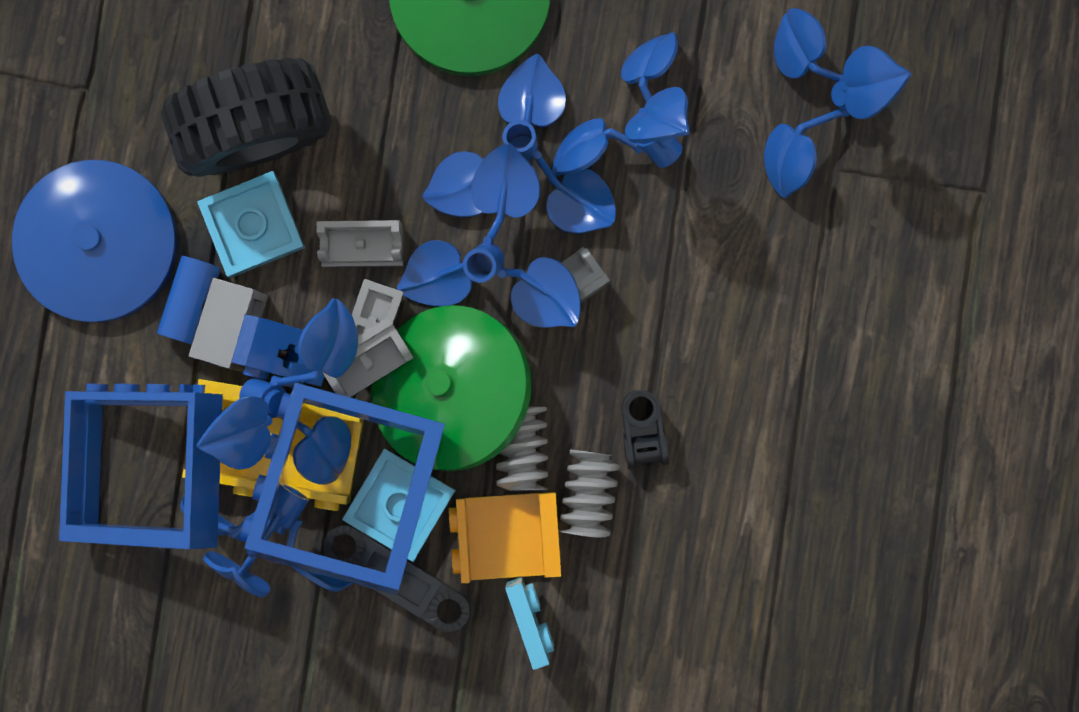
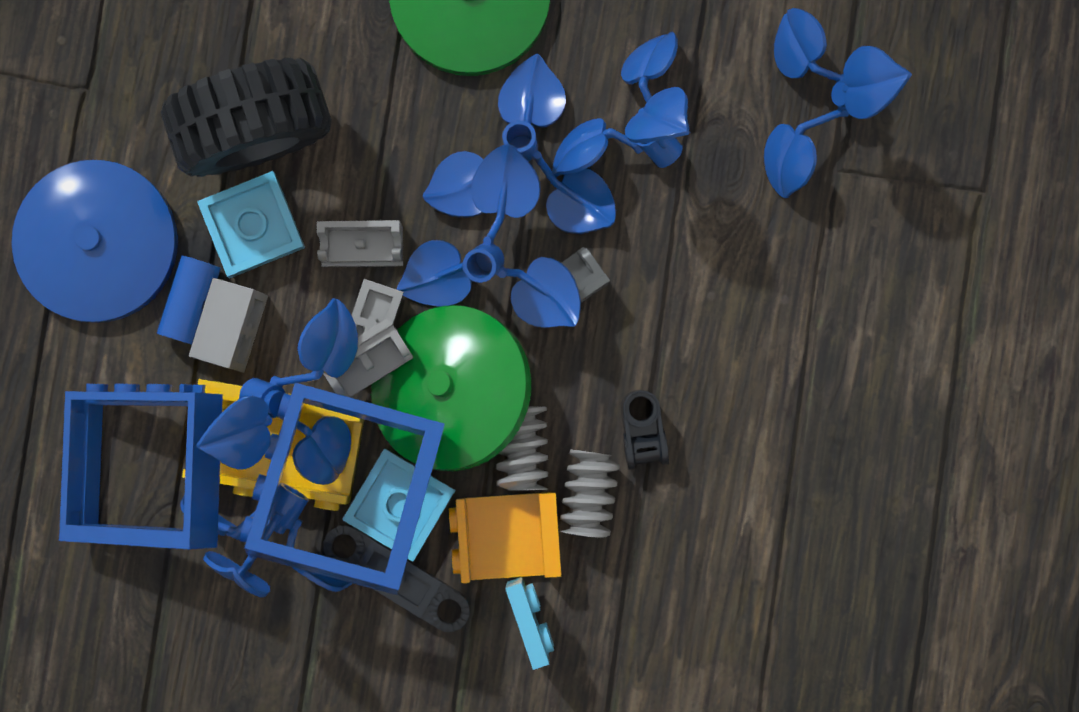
(259, 347): blue brick -> none

